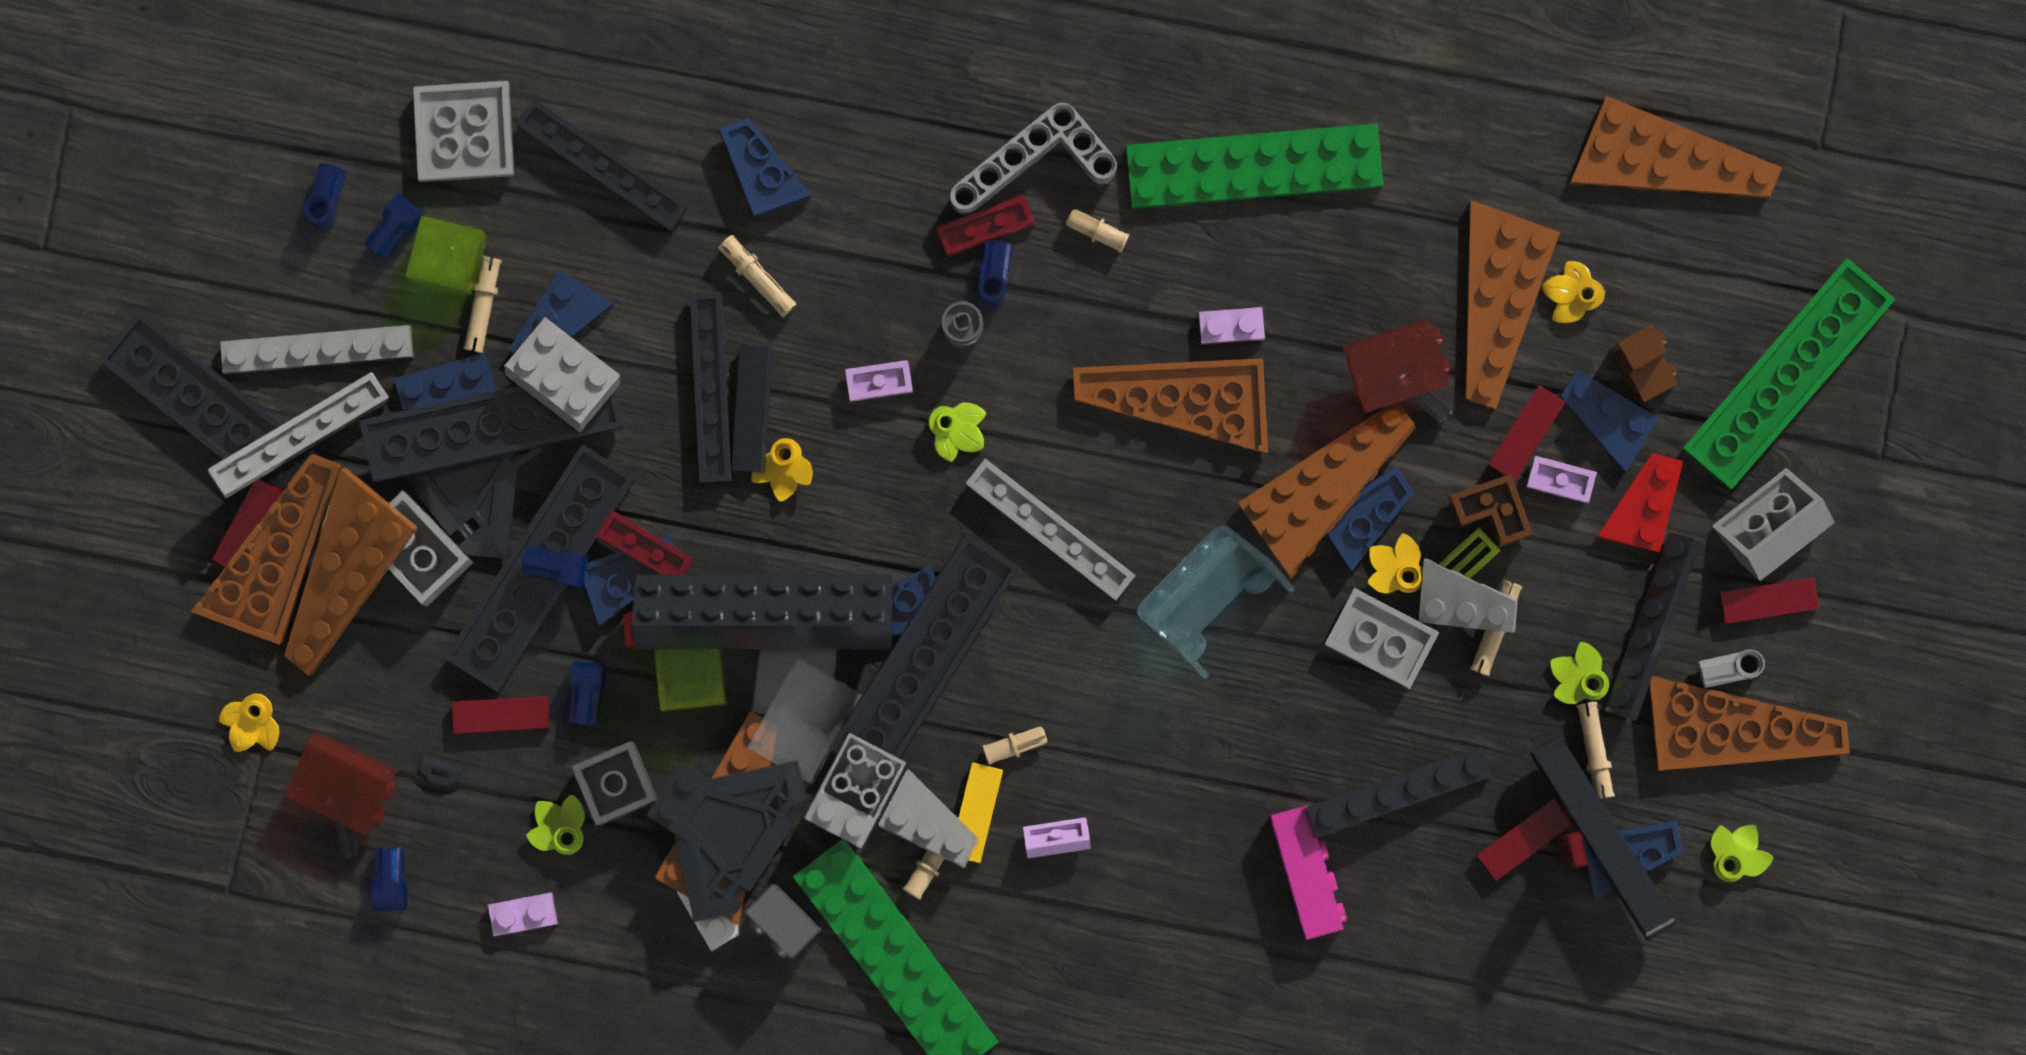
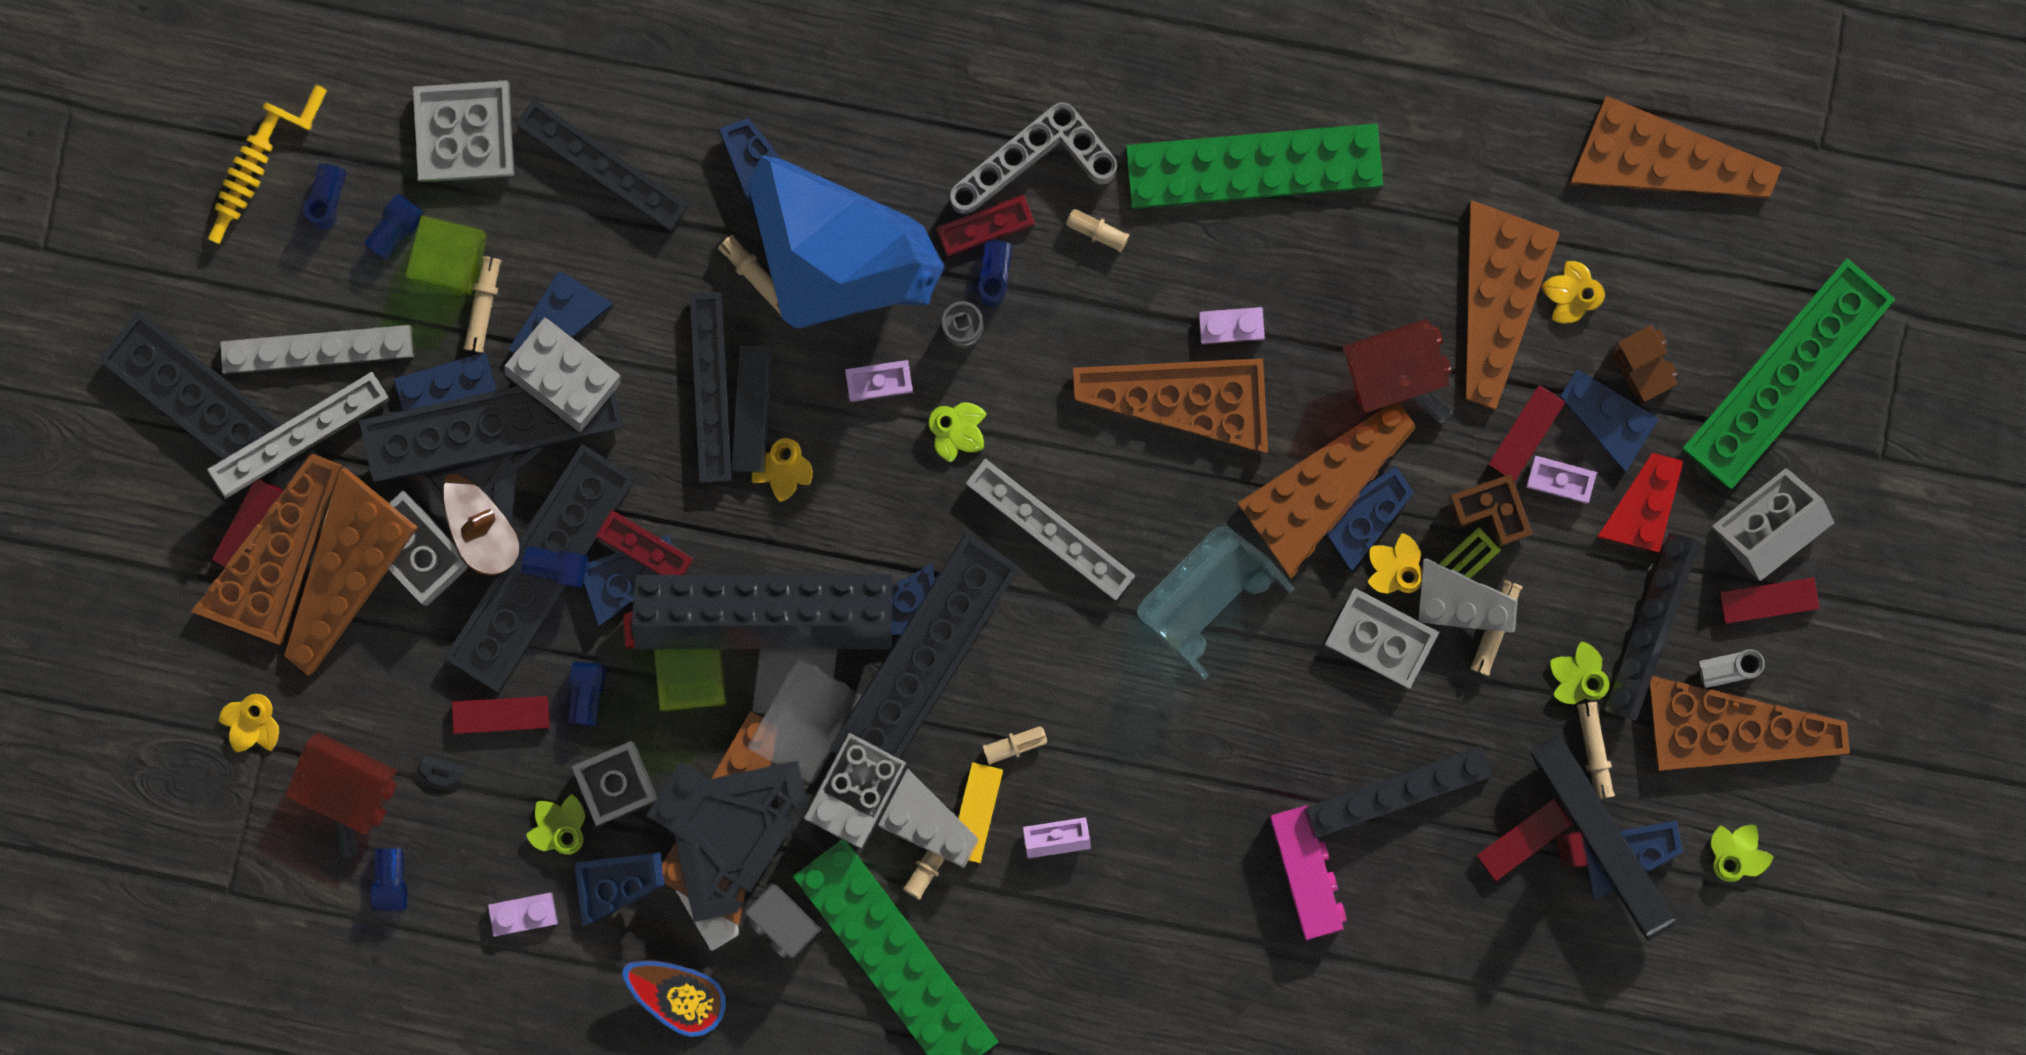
(254, 154): none -> yellow piece
(478, 527): none -> shield
(614, 883): none -> dark blue wing
(676, 995): none -> shield
(836, 248): none -> blue panel

